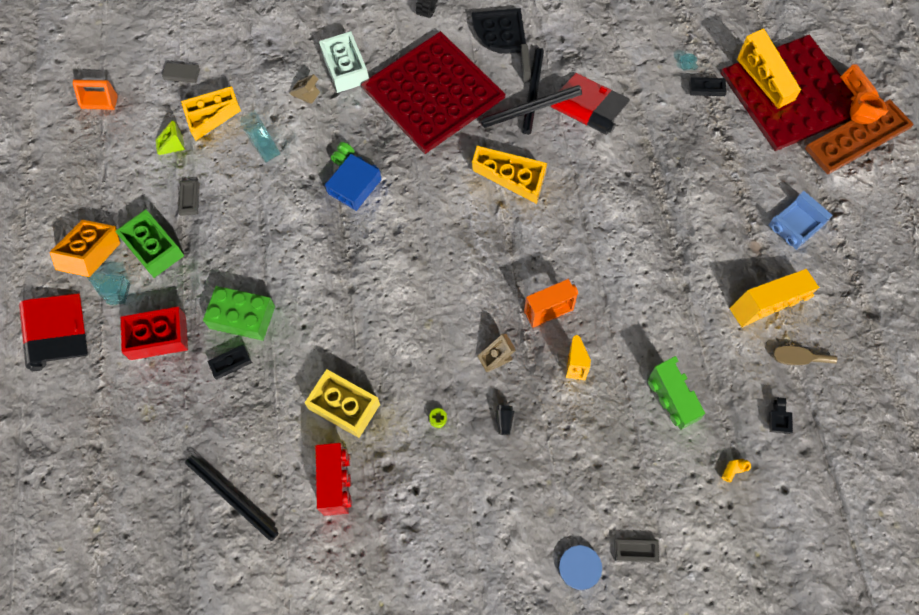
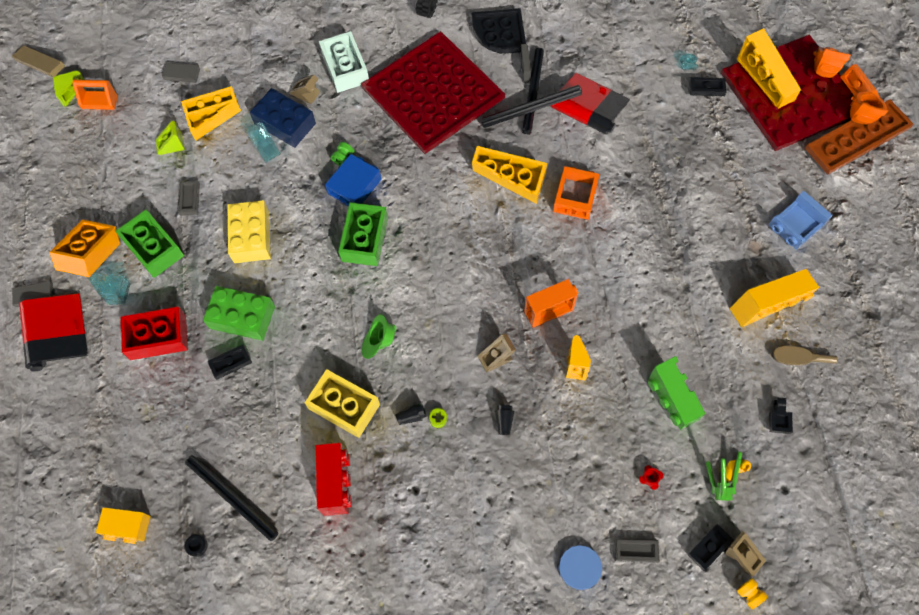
(31, 291): none -> dark grey tile
(38, 61): none -> dark tan tile
(64, 86): none -> lime slope
(123, 524): none -> yellow brick
(196, 545): none -> black tile
(248, 231): none -> light yellow brick
(283, 117): none -> dark blue brick
(363, 234): none -> bright green brick
(378, 337): none -> bright green piece
(411, 414): none -> black cone
(571, 207): none -> orange window
(657, 476): none -> red plate
(710, 547): none -> black plate
(723, 490): none -> bright green plant
(746, 554): none -> dark tan slope
(753, 595): none -> yellow wheel
(829, 61): none -> orange helmet

